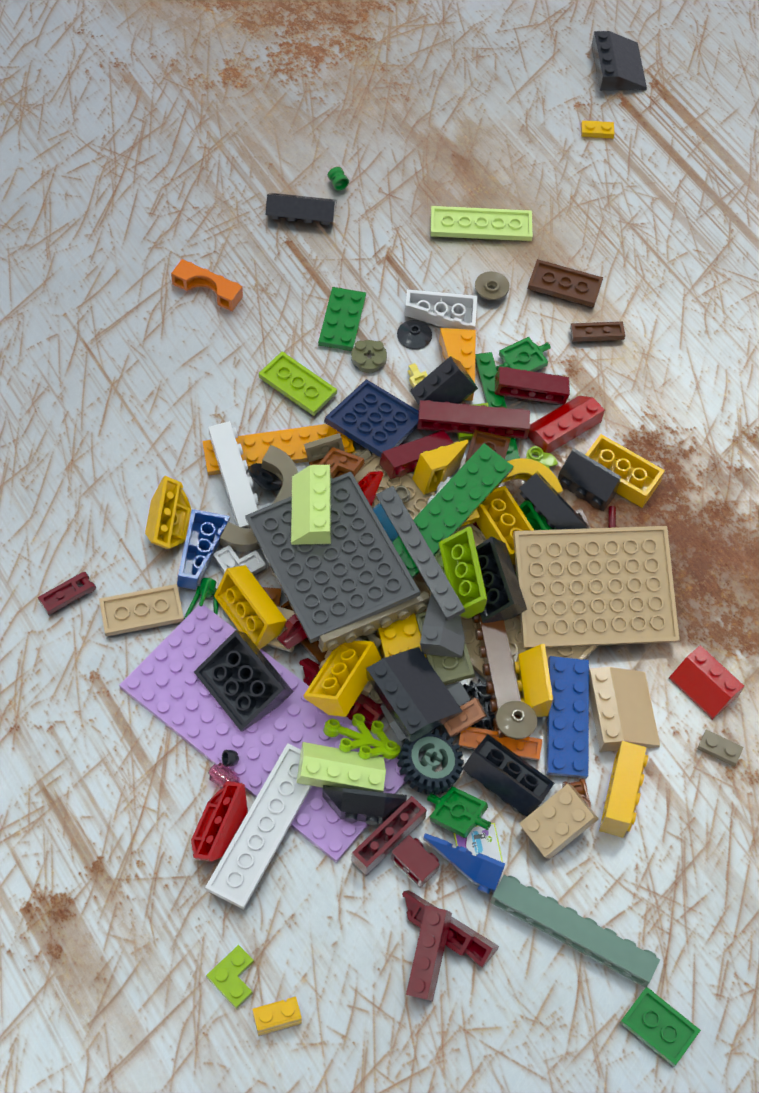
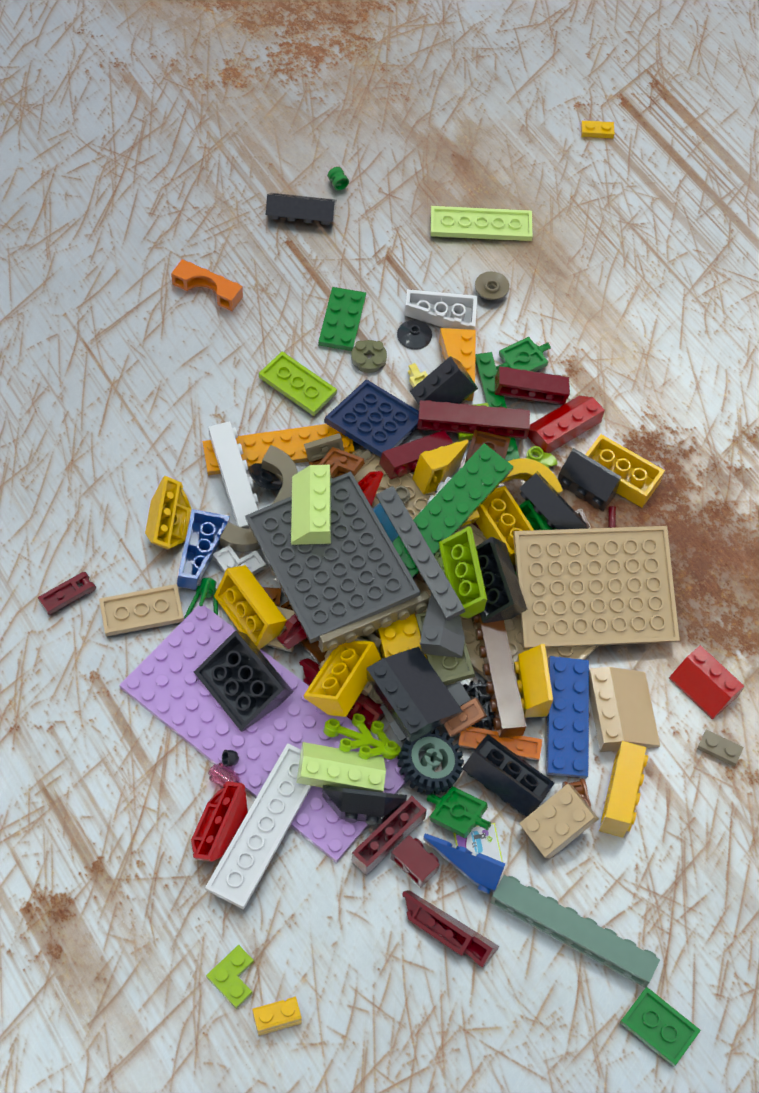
(429, 953): dark red brick -> none
(512, 726): dark tan dish -> none
(565, 283): reddish brown plate -> none
(597, 331): reddish brown plate -> none
(617, 62): black slope -> none

